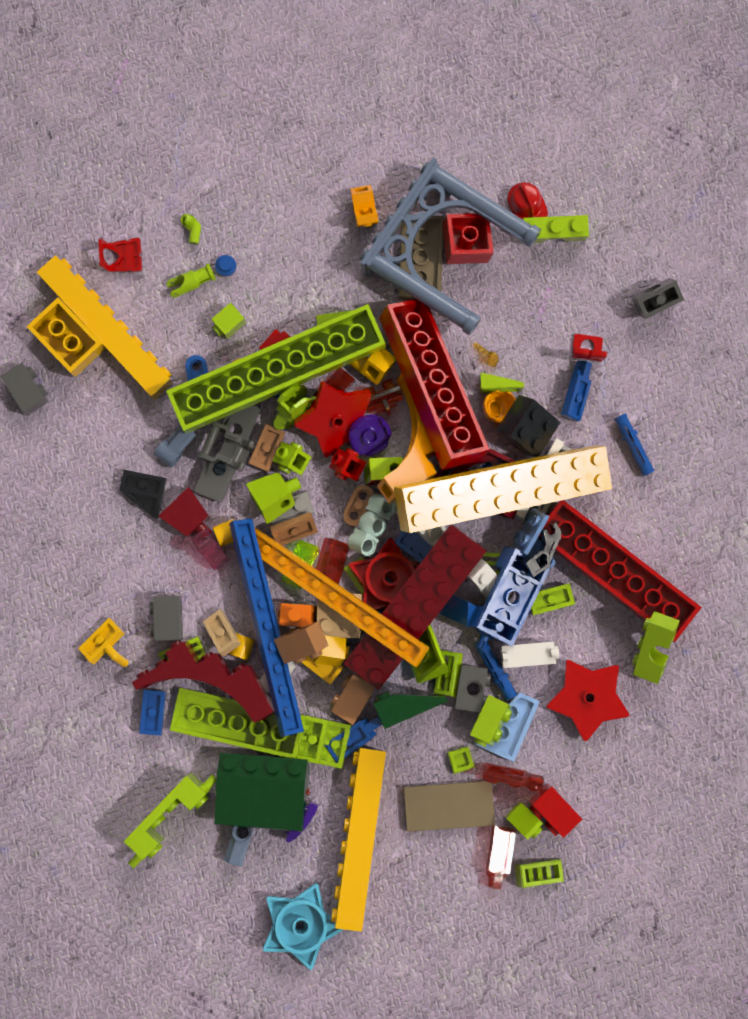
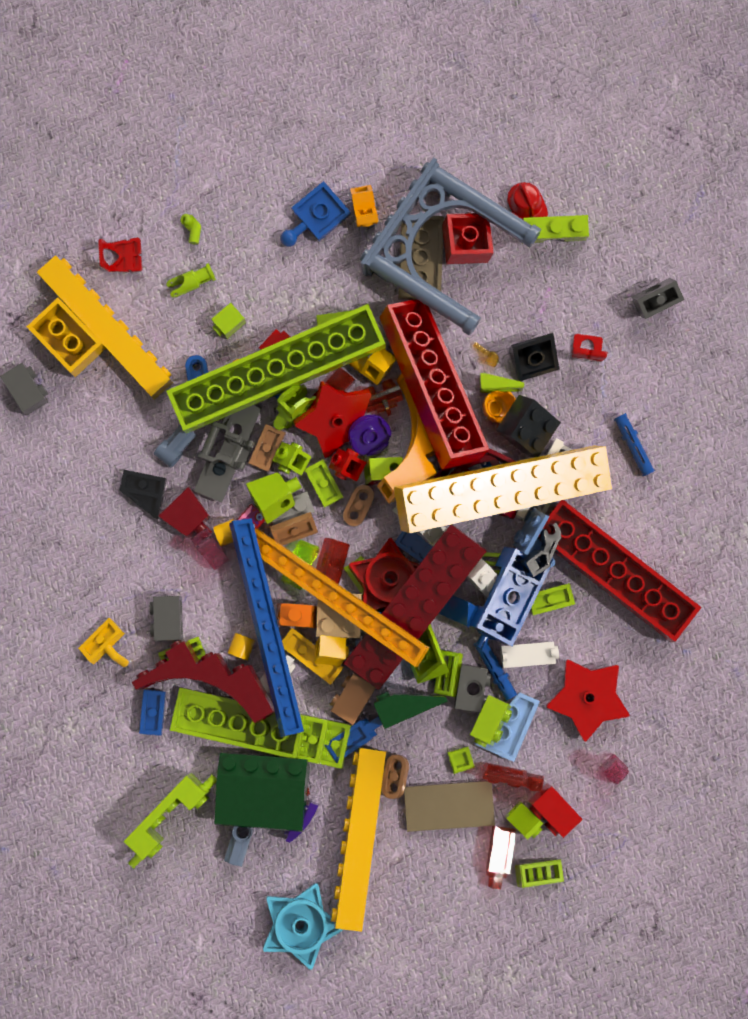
(221, 632): tan plate -> none
(225, 265): blue plate -> none
(253, 512): none -> tile
(301, 643): medium nougat brick -> none
(319, 213): none -> blue plate
(323, 483): none -> lime plate
(371, 525): light aqua piece -> none
(395, 776): none -> medium nougat plate
(534, 357): none -> black slope
(577, 391): blue hinge -> none
(614, 769): none -> clear pink leg
(659, 632): lime arch -> none

